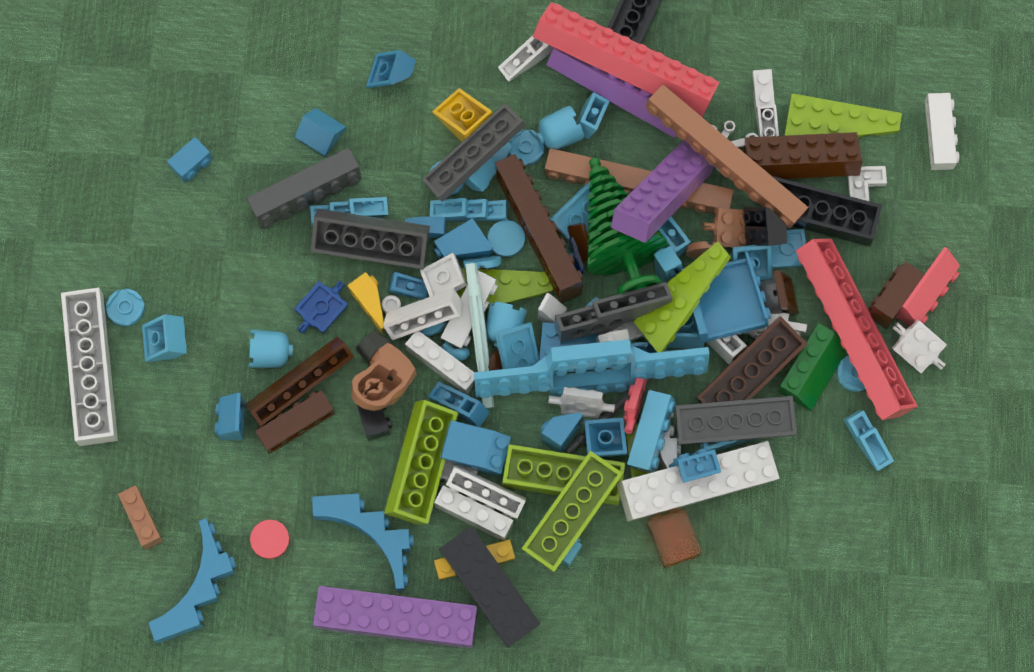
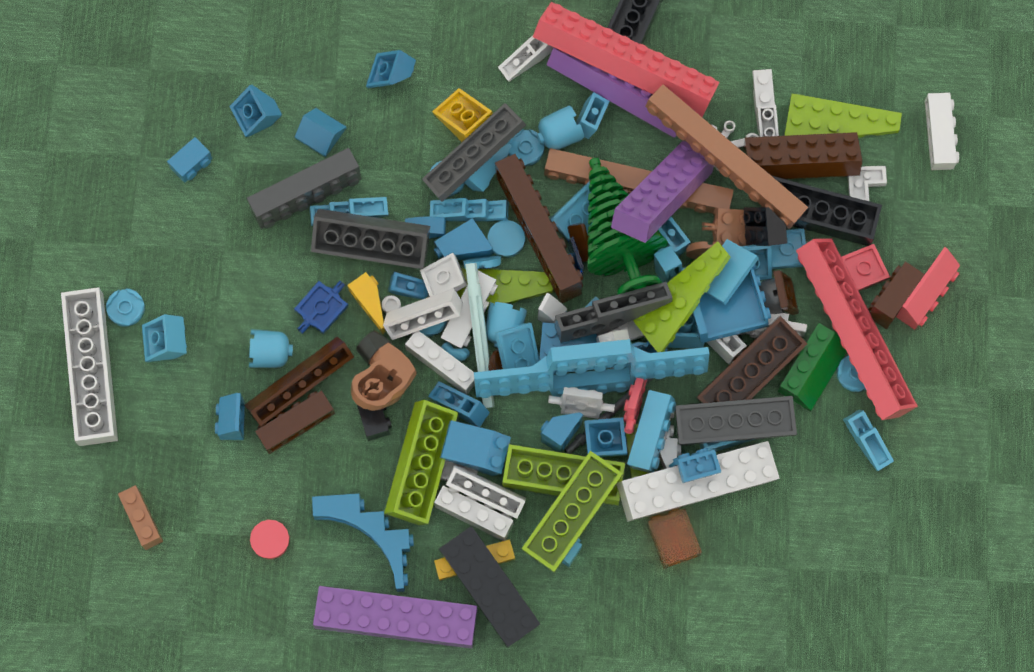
(184, 615): dark azure arch -> none
(255, 111): none -> dark azure slope
(733, 273): none -> medium azure tile
(866, 267): none -> coral plate
(919, 346): white plate -> none

